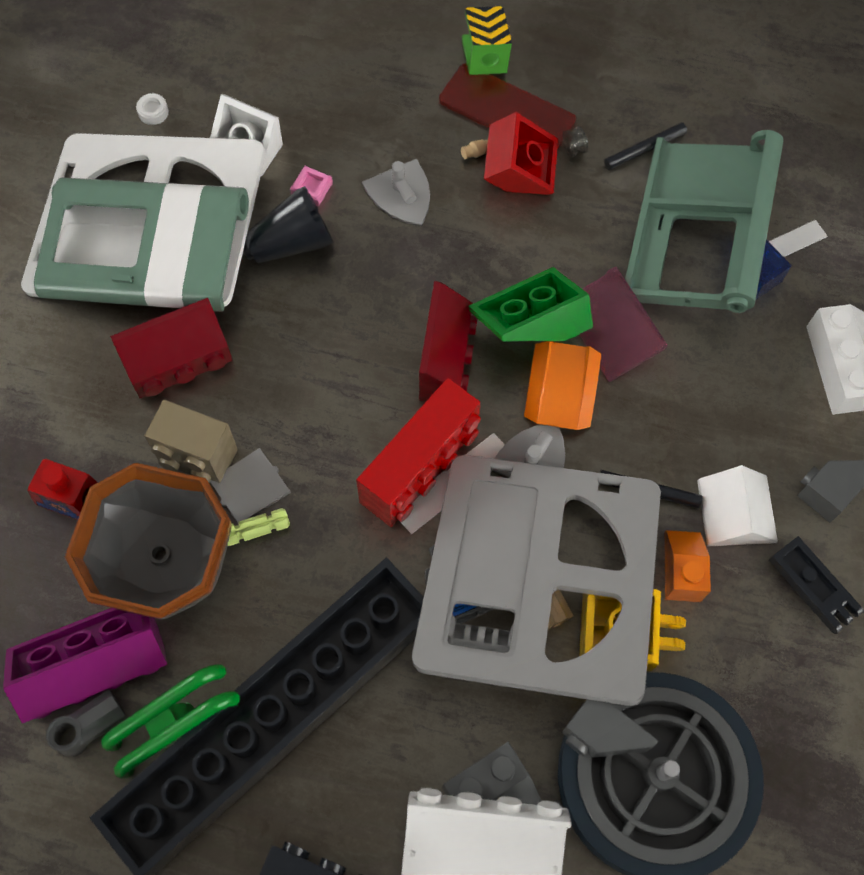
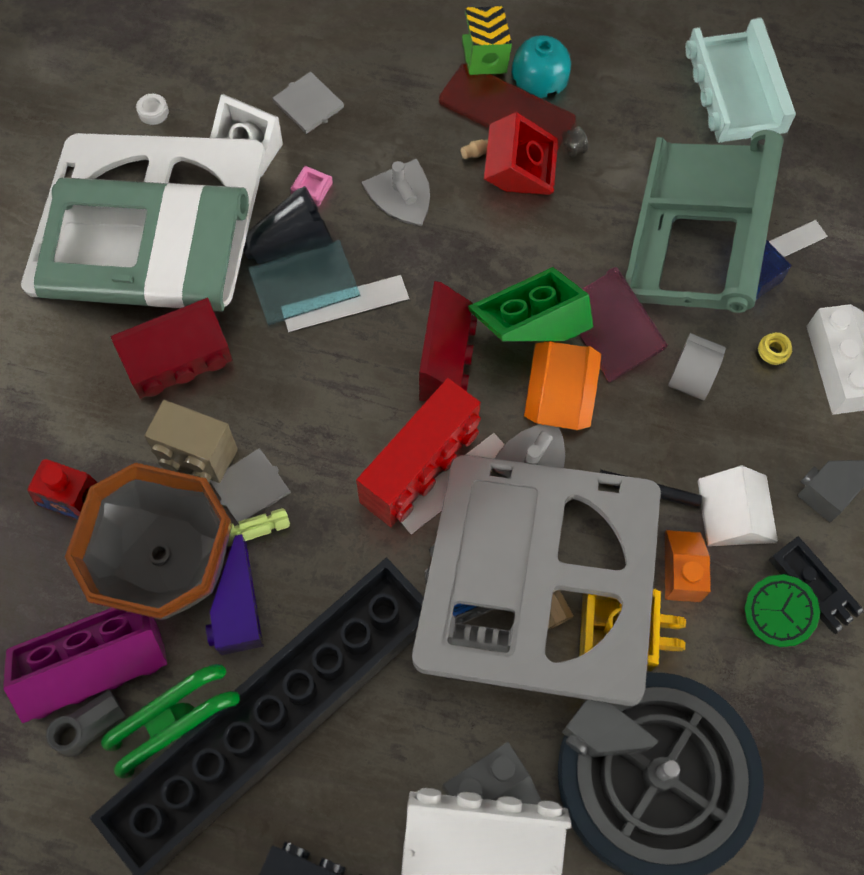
(234, 610): none -> dark purple slope
(303, 282): none -> clear light blue piece
(308, 102): none -> light grey piece
(371, 297): none -> white sticker
(541, 66): none -> teal cylinder
(644, 146): black bar -> none
(697, 367): none -> light grey piece
(740, 82): none -> light aqua panel
(778, 341): none -> light yellow plate
(782, 610): none -> green tile

